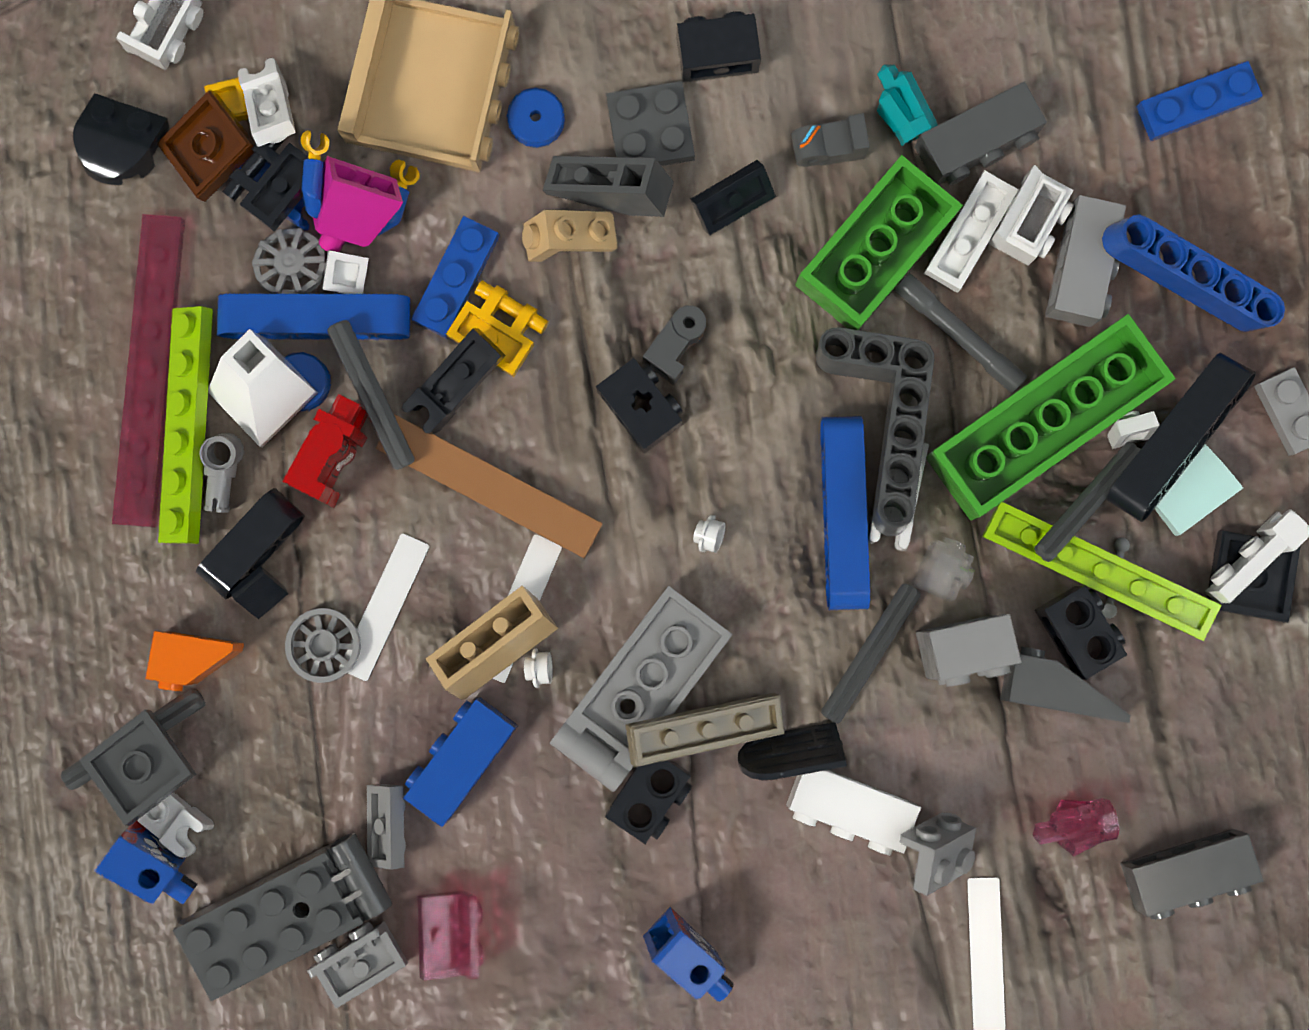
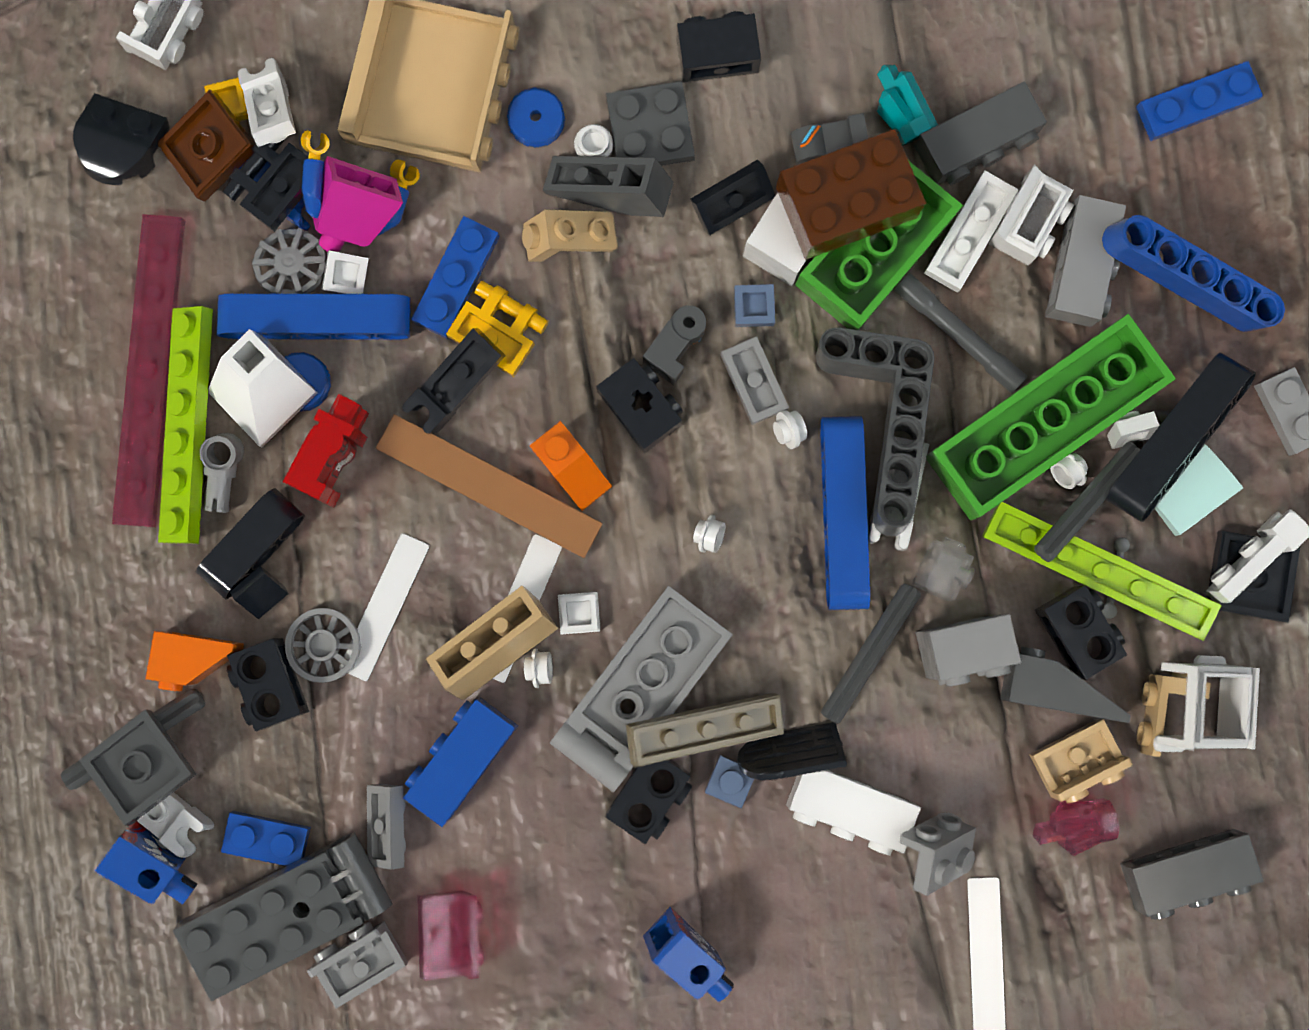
(264, 839): none -> blue plate
(277, 680): none -> black brick
(371, 394): dark grey axle -> none
(571, 466): none -> orange slope
(579, 613): none -> white tile
(593, 142): none -> white plate
(728, 782): none -> sand blue plate
(754, 305): none -> sand blue plate
(754, 380): none -> light grey plate
(775, 245): none -> white head
(790, 428): none -> white plate
(850, 194): none -> reddish brown brick
(1070, 471): none -> white plate
(1080, 762): none -> tan bracket
(1155, 699): none -> tan bracket
(1235, 709): none -> white piece

